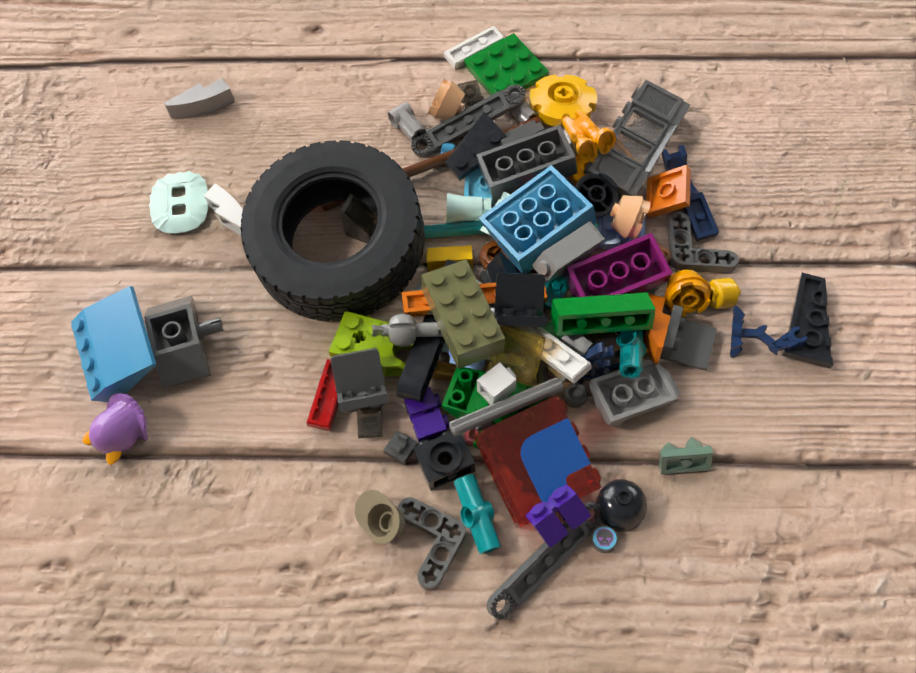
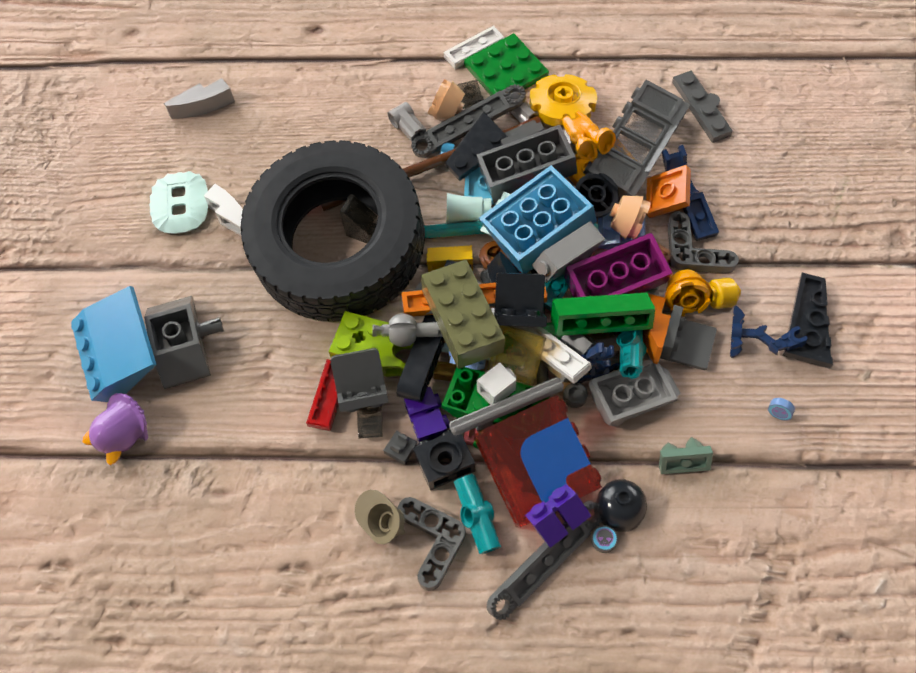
(703, 106): none -> dark grey hinge
(781, 408): none -> medium blue tile

